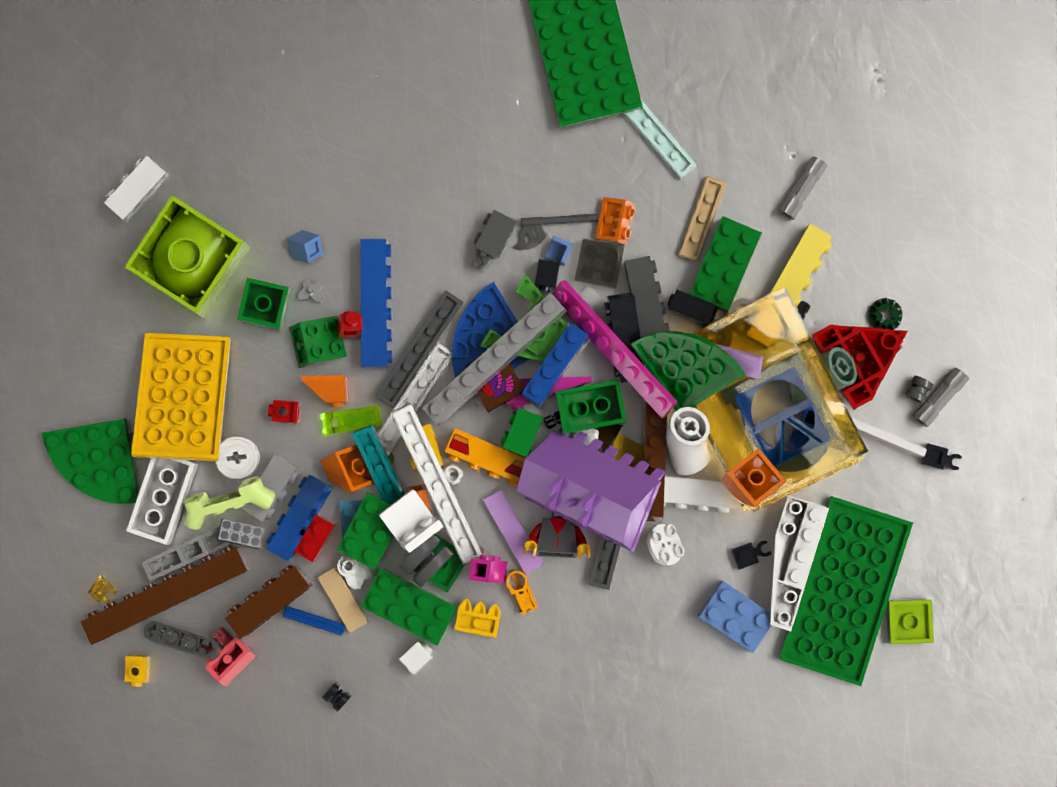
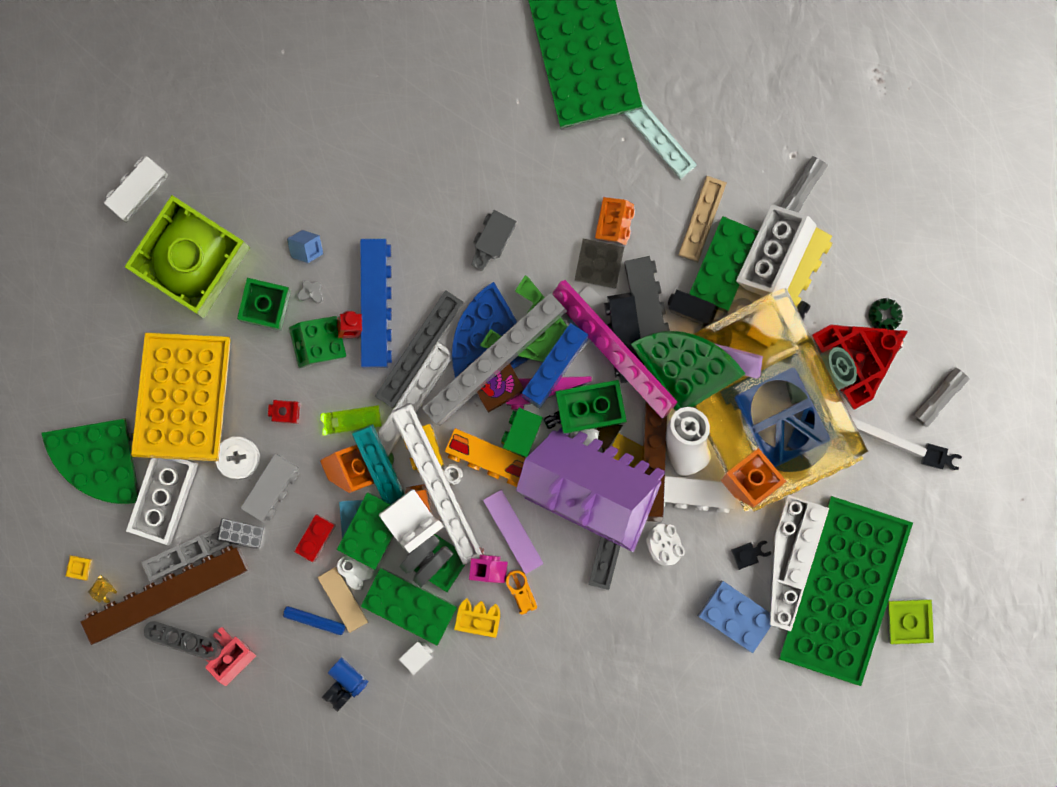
(78, 567): none -> yellow tile
(140, 662): yellow brick -> none
(250, 491): yellowish green plate -> none
(269, 601): reddish brown brick -> none
(299, 516): blue wedge -> none
(330, 388): orange slope -> none
(348, 677): none -> blue piece
(527, 224): dark grey piece -> none
(547, 275): black brick -> none
(557, 539): dark grey torso -> none
(559, 250): medium blue panel -> none
(776, 251): none -> white brick
(919, 389): dark grey wheel -> none

